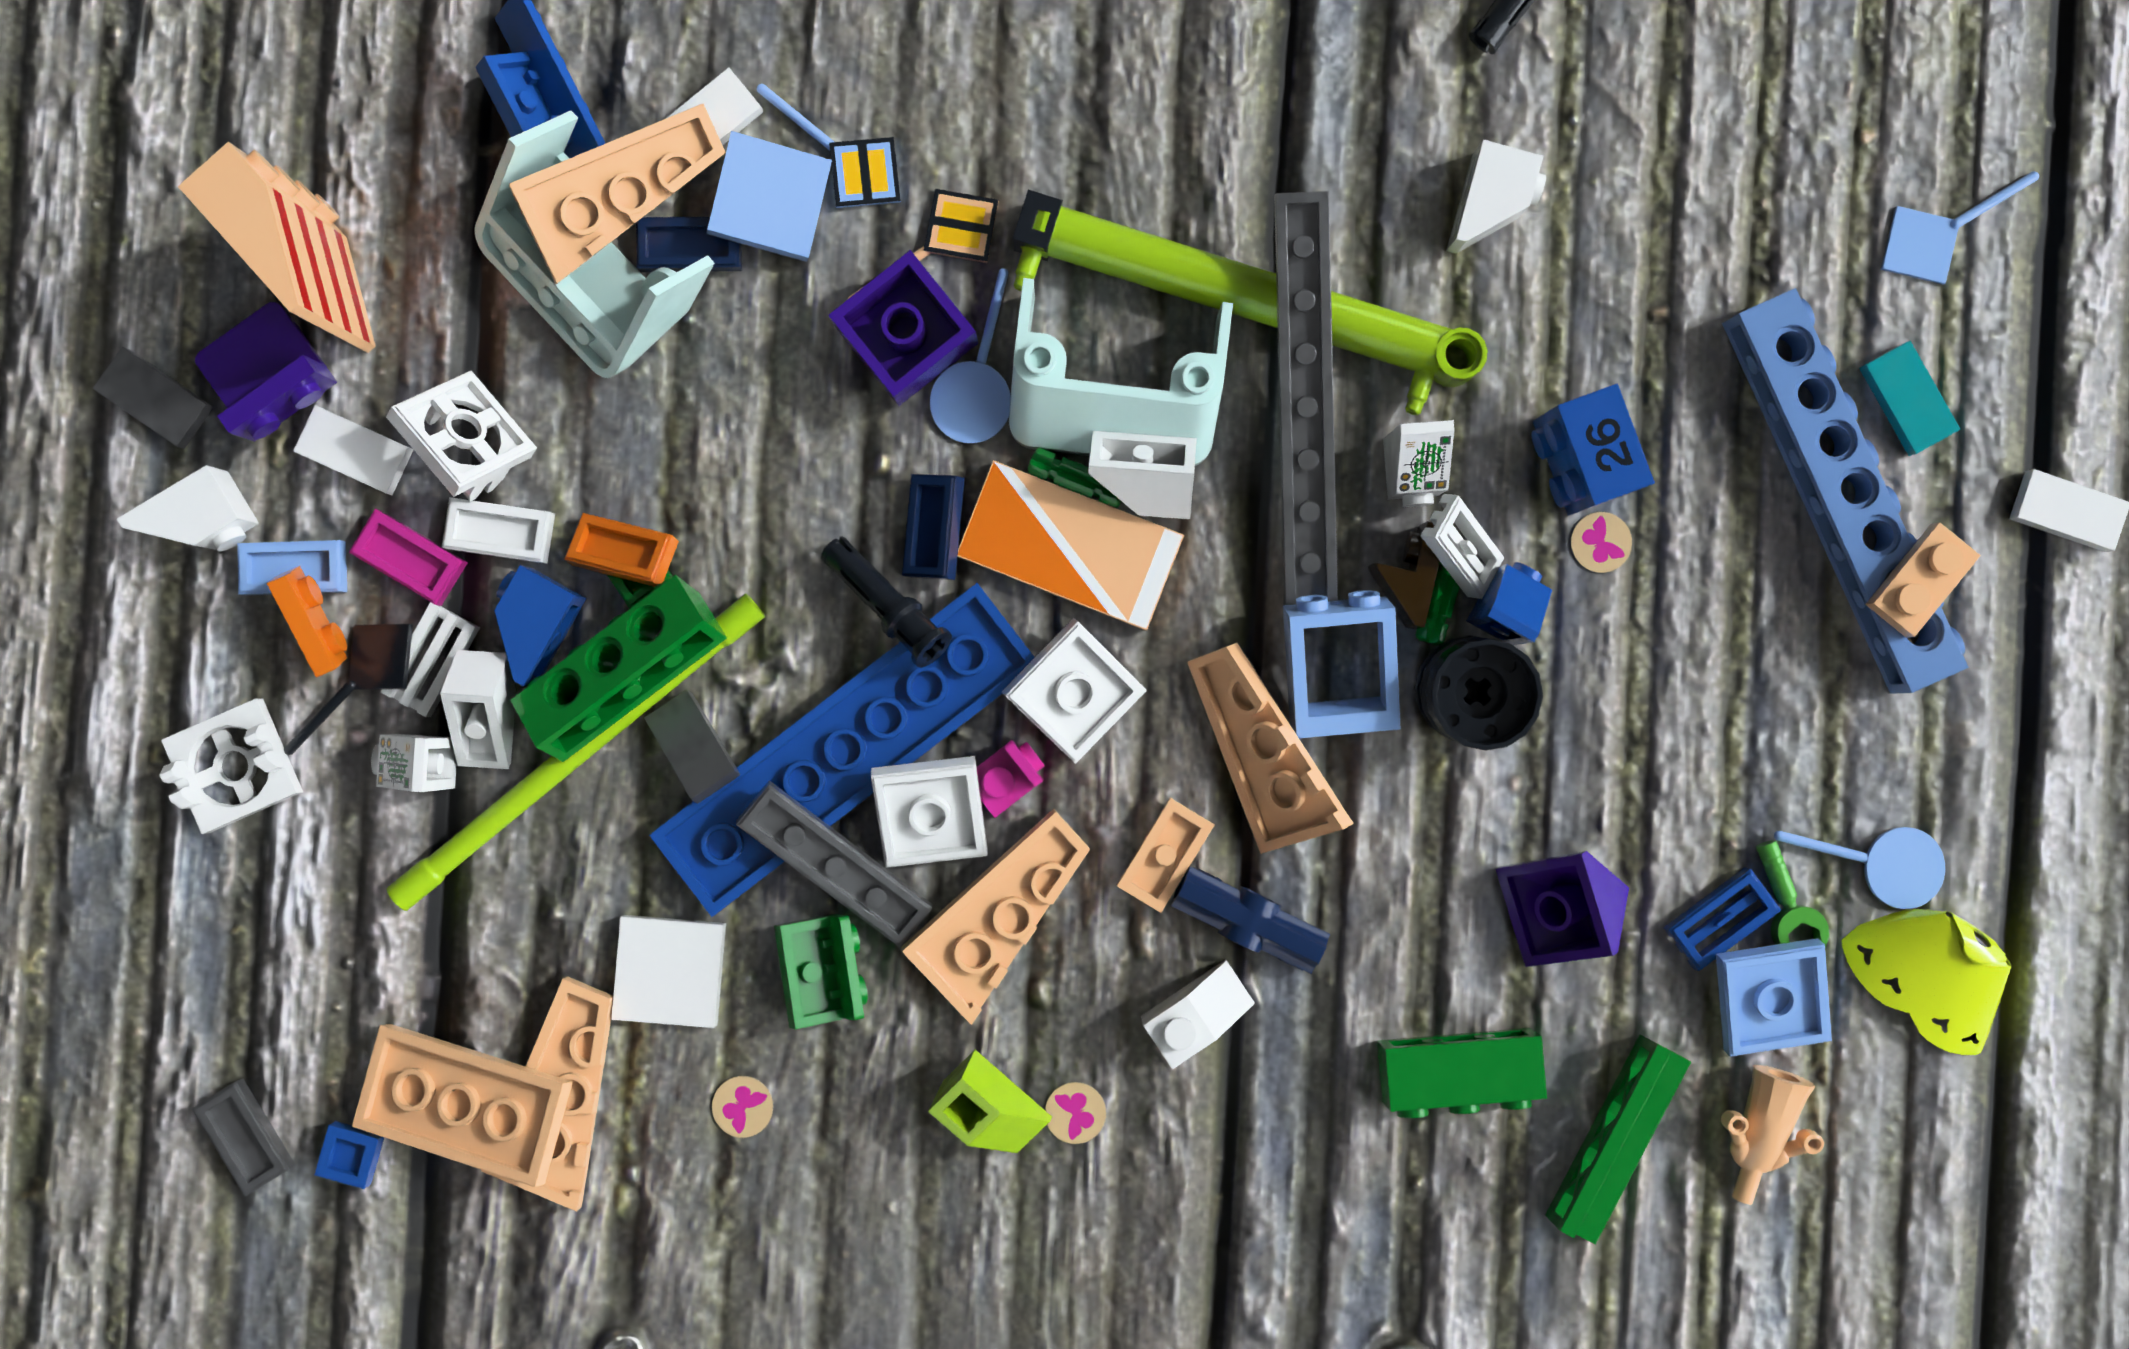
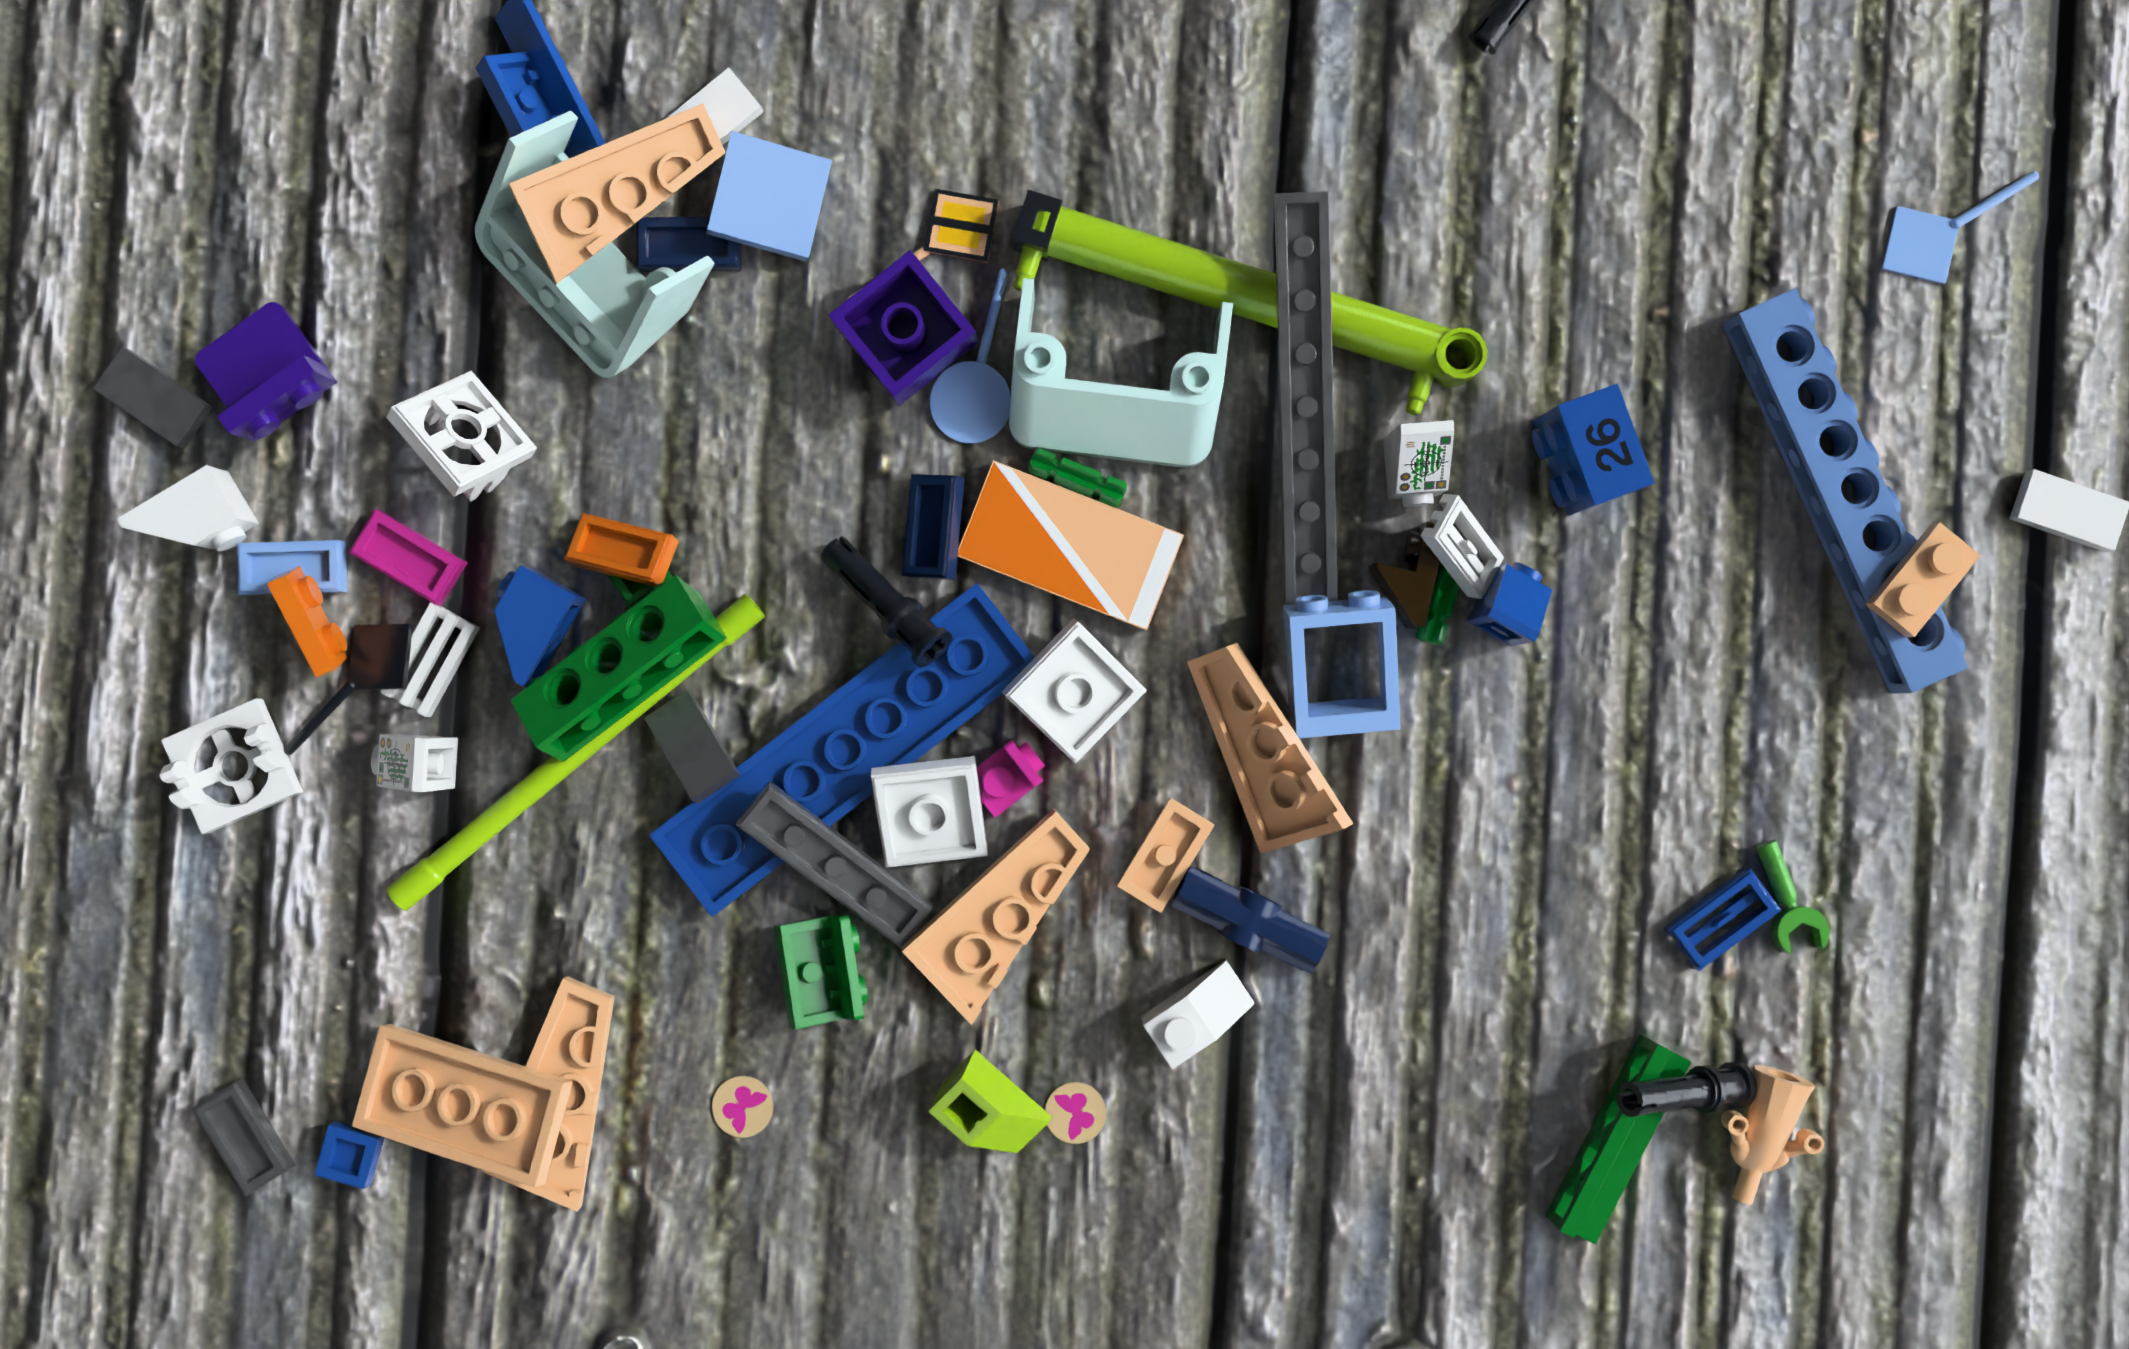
(284, 239): light nougat slope -> none
(353, 450): white tile -> none
(480, 708): white slope -> none
(498, 530): white tile -> none
(668, 971): white tile -> none
(861, 169): piece -> none
(1146, 471): white slope -> none
(1462, 1071): green brick -> none
(1495, 192): white slope -> none
(1507, 691): black wheel -> none
(1564, 908): dark purple slope -> none
(1601, 542): tan sticker -> none
(1701, 1088): none -> black pin
(1773, 997): light blue tile -> none
(1900, 867): light blue piece -> none
(1909, 398): teal tile -> none
(1938, 971): neon yellow piece -> none

